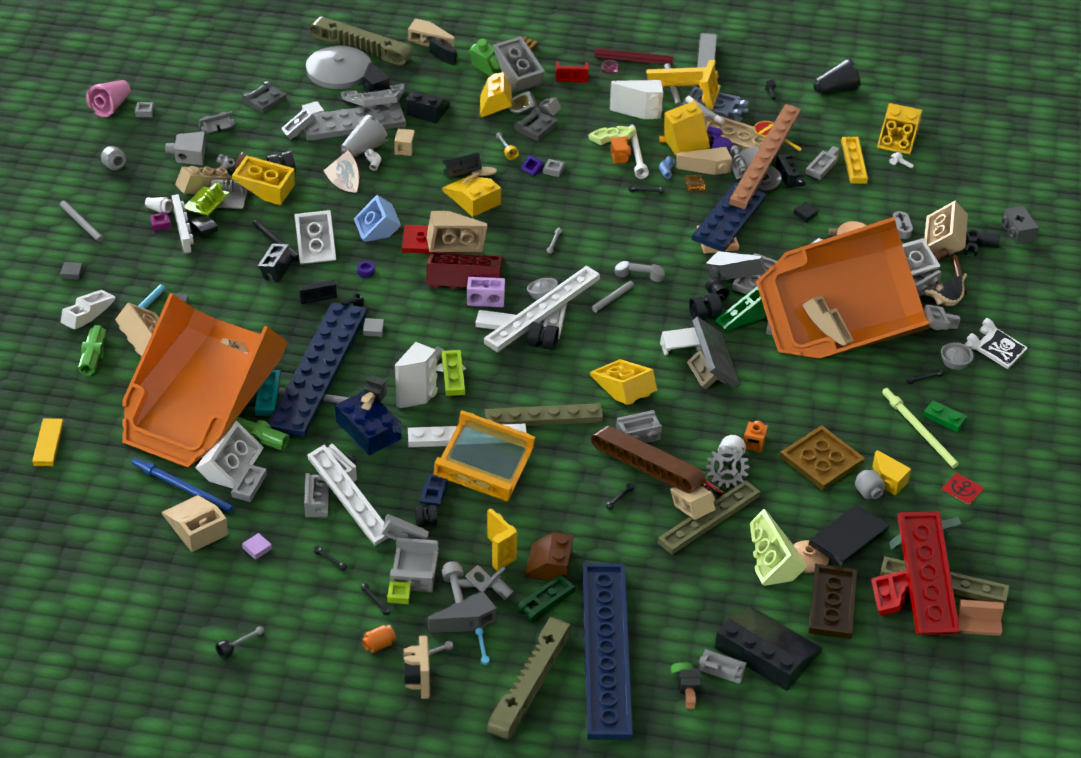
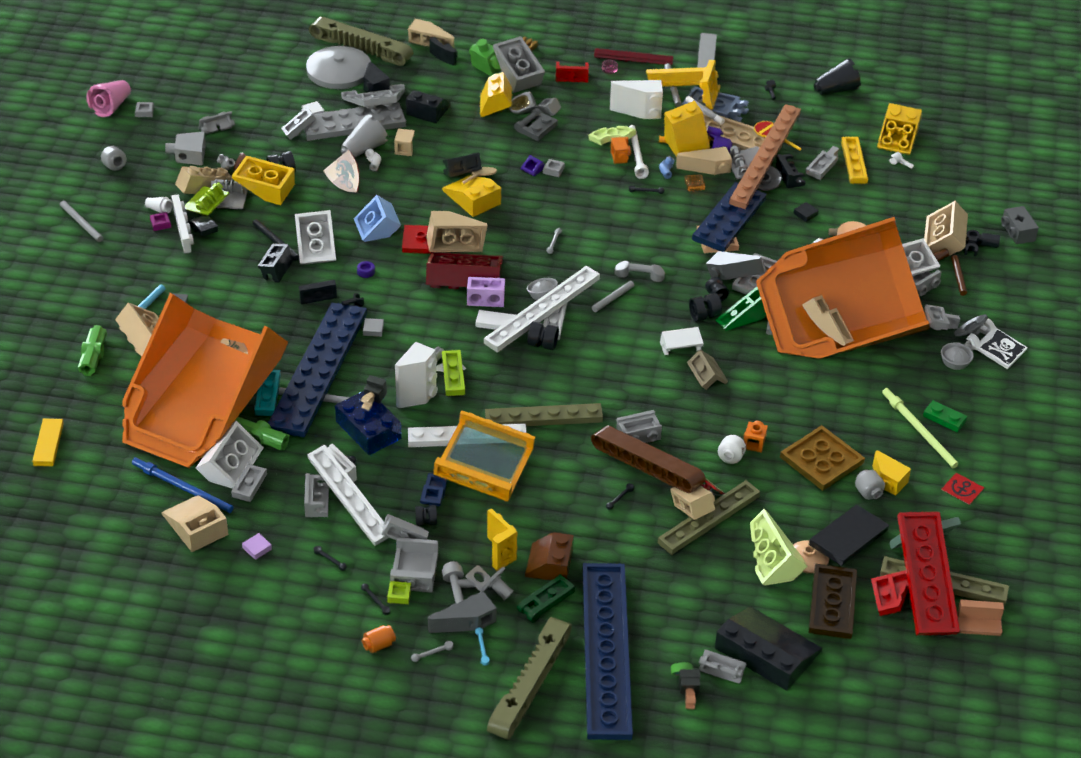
(71, 270): dark grey tile -> none
(86, 309): white slope -> none
(226, 648): hinge -> none
(266, 101): dark grey plate -> none
(417, 667): tan piece -> none
(509, 149): yellow hinge -> none
(625, 381): yellow slope -> none
(715, 352): dark grey tile -> none
(733, 461): light grey gear -> none
(903, 224): light grey beam -> none
(910, 380): black hinge -> none
(948, 292): hat -> none
(972, 326): none -> dark grey dish

